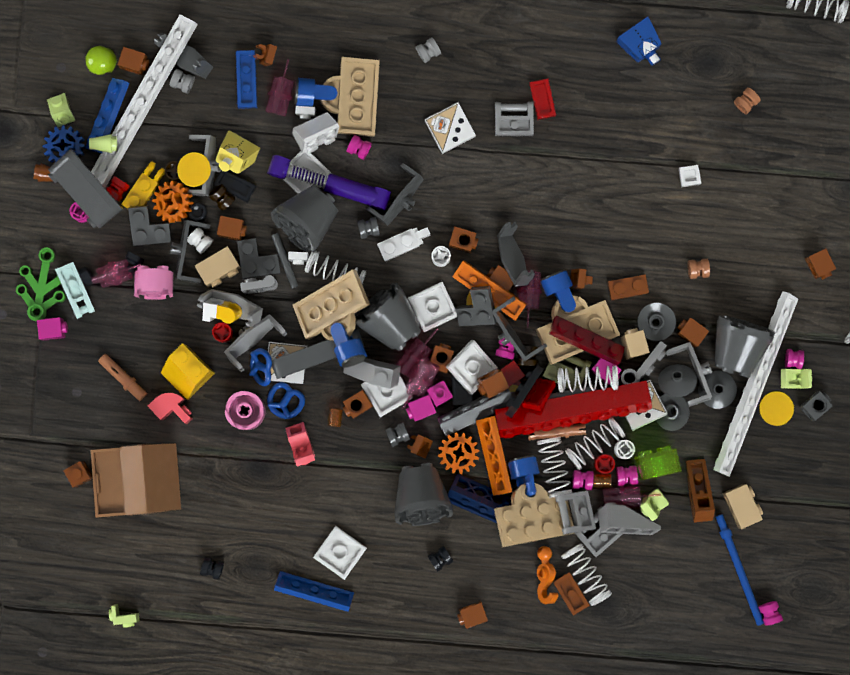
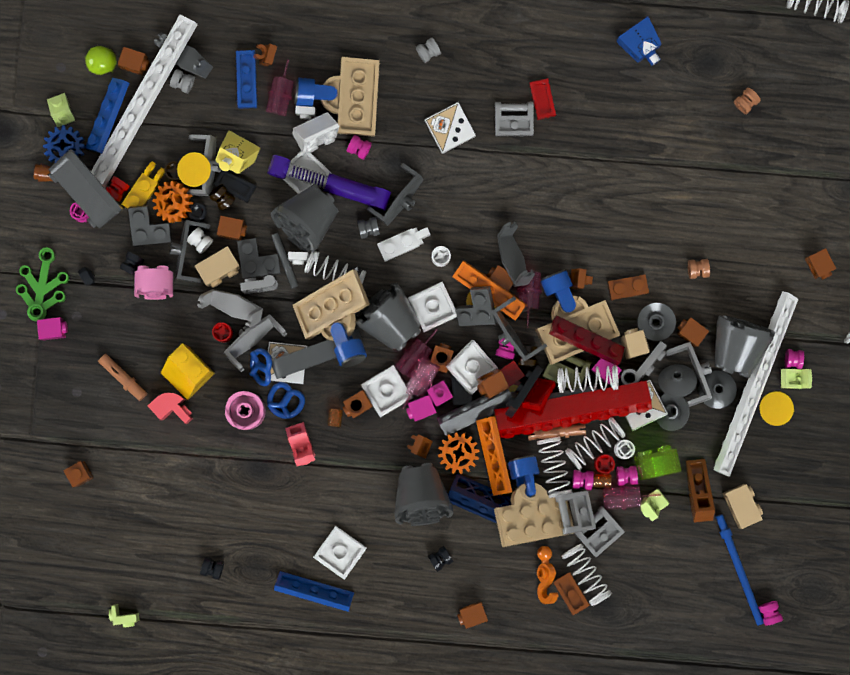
(74, 289): light aqua plate -> none
(103, 143): yellowish green cone -> none
(113, 273): clear pink piece -> none
(135, 480): medium nougat container -> none
(221, 309): leg -> none
(375, 373): light grey slope -> none
(402, 434): dark grey wheel -> none
(457, 233): dark orange brick -> none
(623, 520): light grey slope -> none
(689, 176): white plate -> none
(808, 409): dark grey brick -> none

